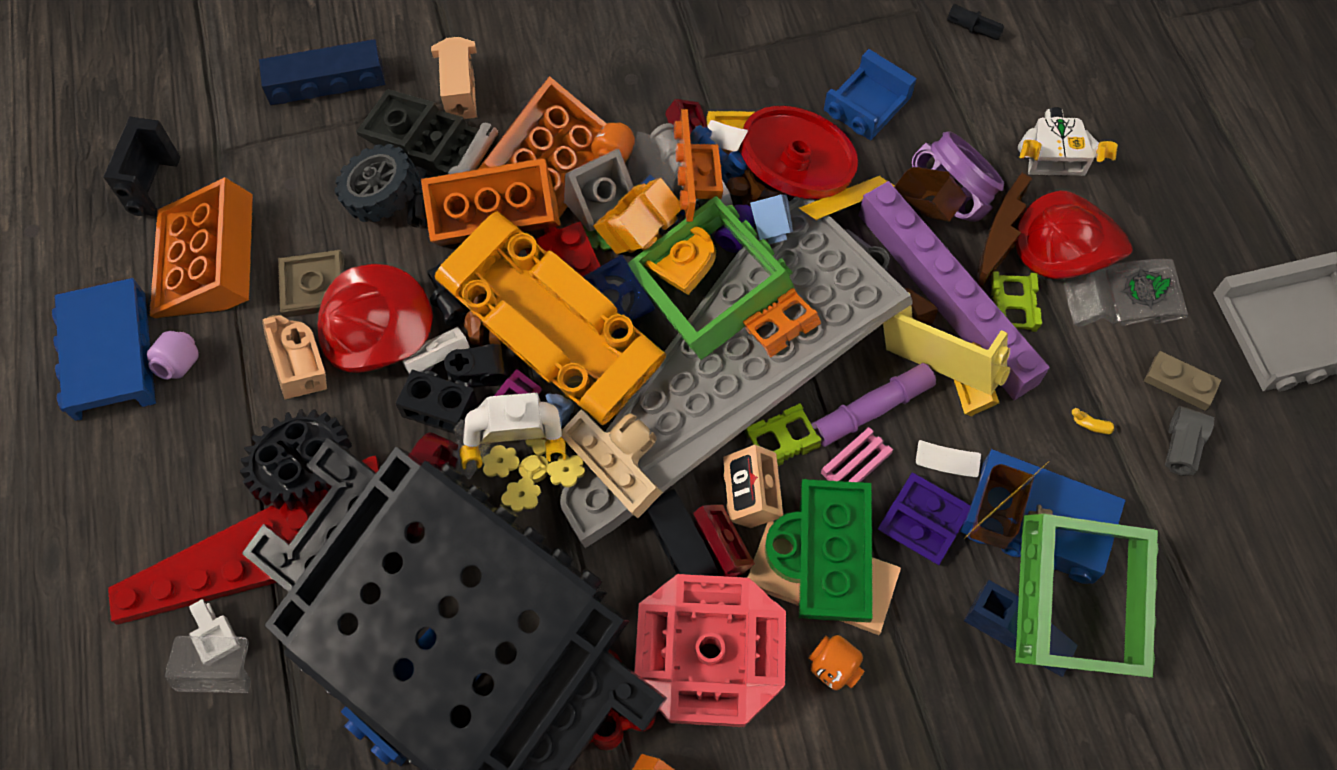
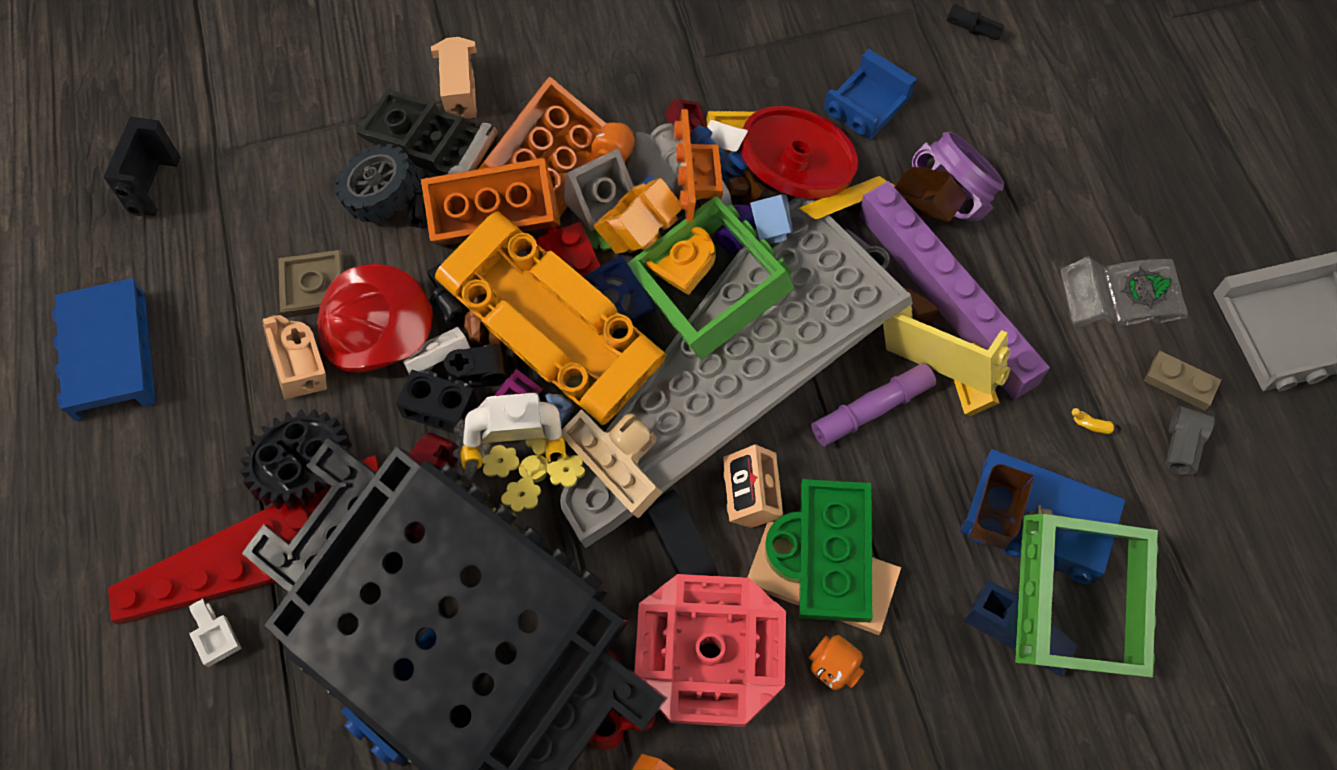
(172, 355): lavender head -> none
(202, 251): orange slope -> none
(208, 664): clear panel -> none
(321, 72): dark blue brick -> none
(722, 541): dark red panel -> none
(777, 426): lime piece -> none
(787, 328): orange piece -> none
(875, 443): bright pink tile -> none
(925, 518): dark purple slope -> none
(948, 459): white sticker -> none
(1002, 233): reddish brown slope -> none
(1003, 502): yellow sticker -> none
(1026, 302): lime piece -> none
(1062, 146): white torso -> none
(1069, 237): red piece -> none

